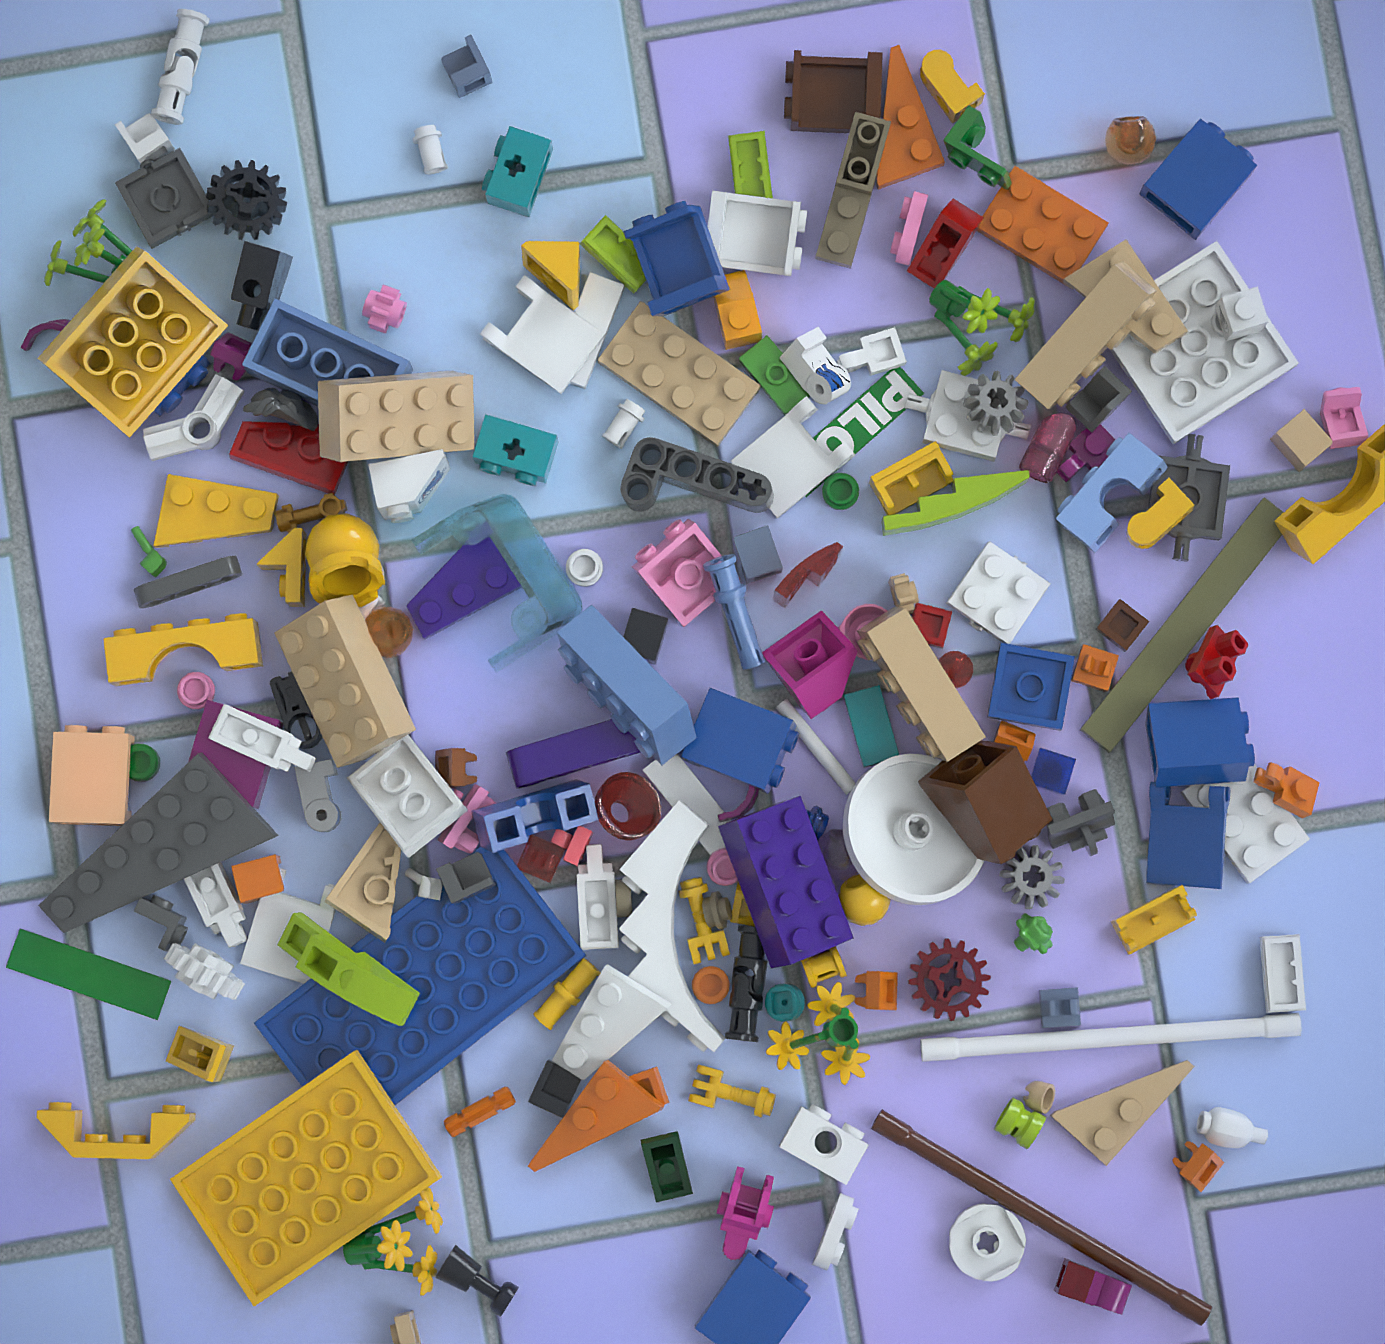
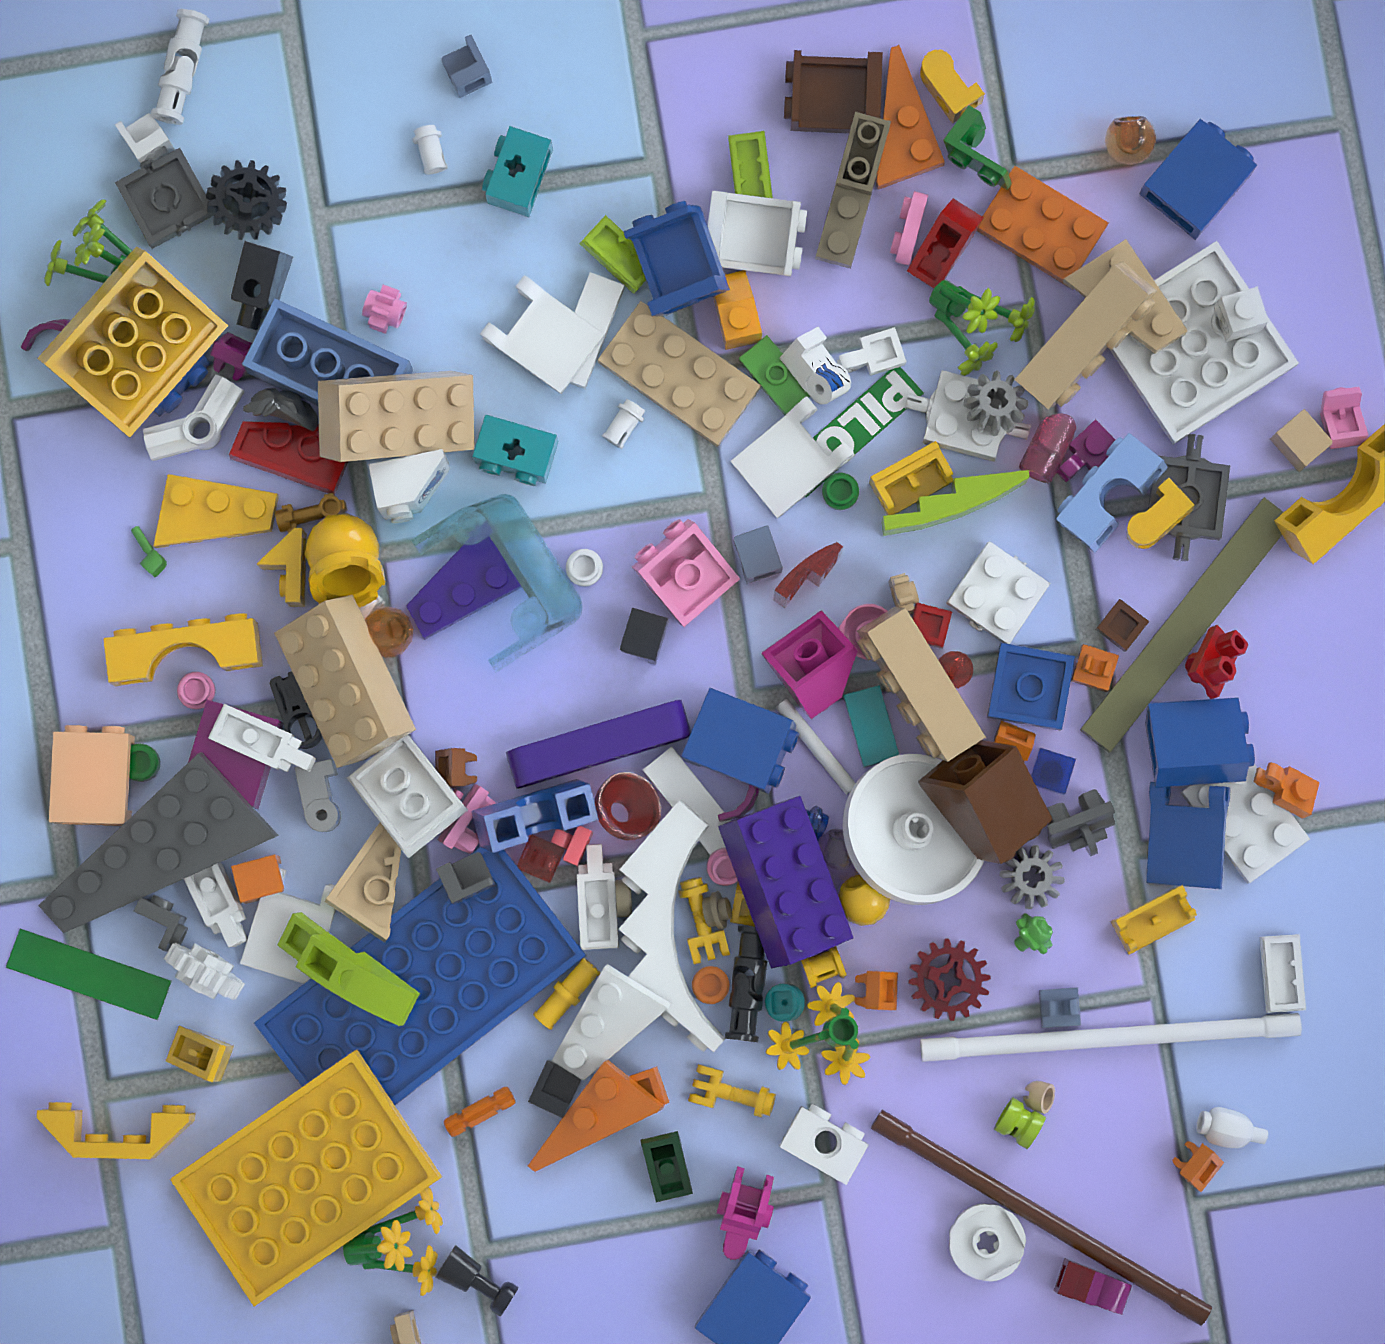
(187, 582): dark grey beam -> none
(429, 887): white hand -> none
(556, 267): yellow slope -> none
(626, 686): medium blue brick -> none
(698, 482): dark grey beam -> none
(731, 595): medium blue pin -> none
(841, 1217): white plate -> none
(1098, 399): dark grey panel -> none
(1113, 1117): tan wing -> none

